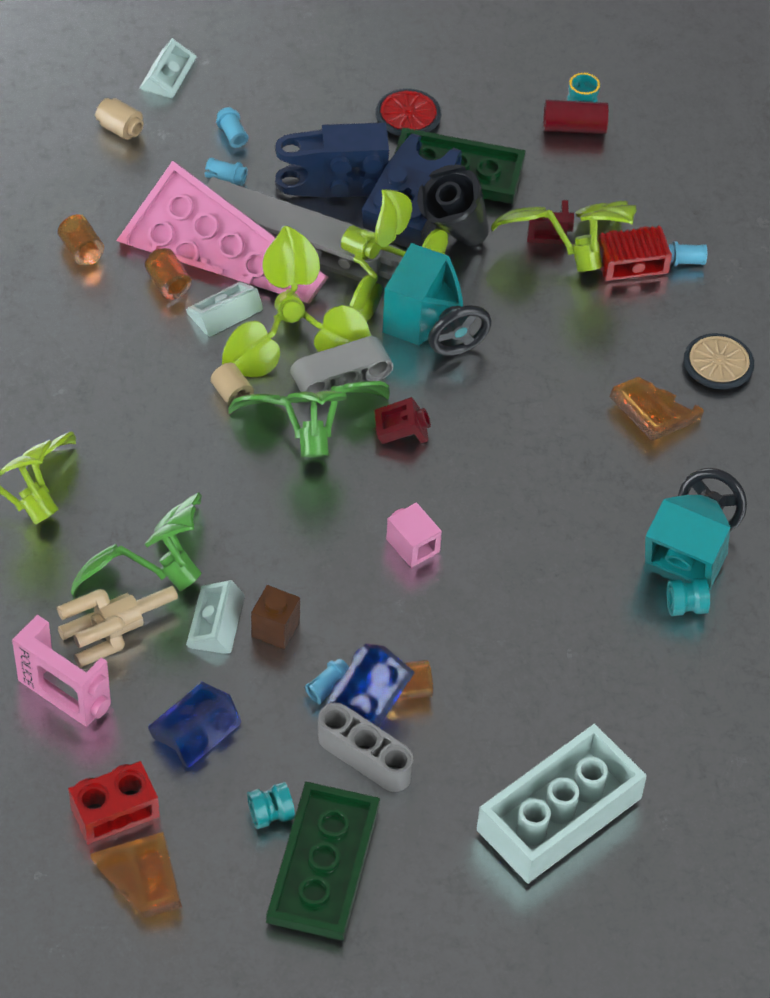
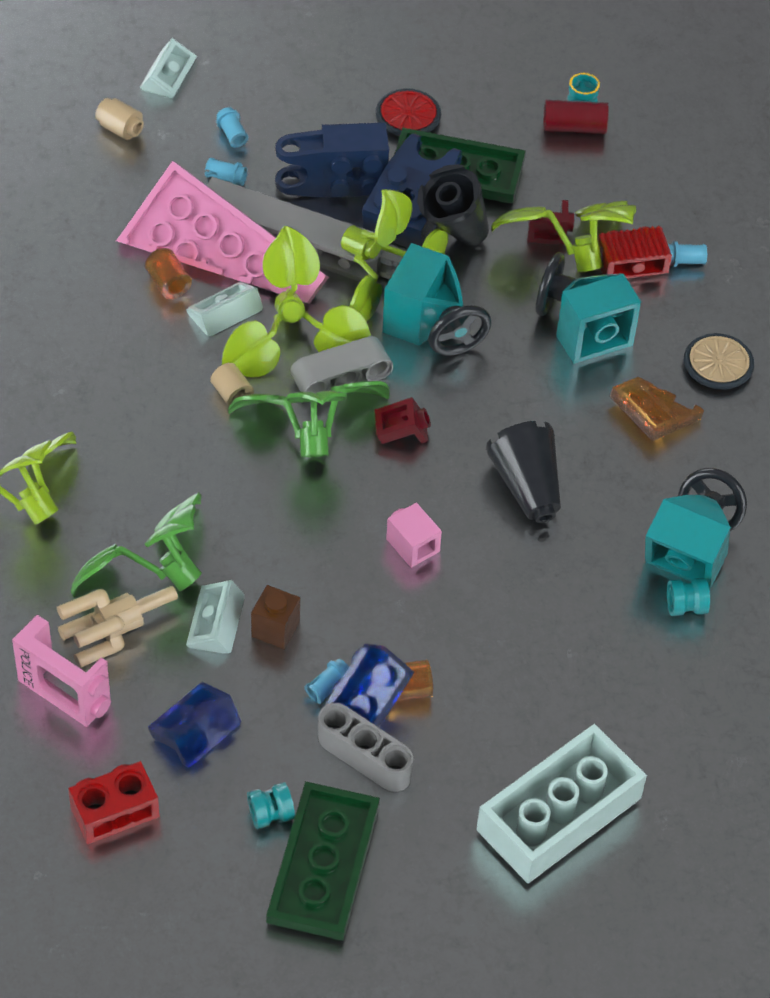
(81, 239): clear orange brick -> none
(142, 874): clear orange wing -> none
(529, 467): none -> black cone
(595, 311): none -> teal piece

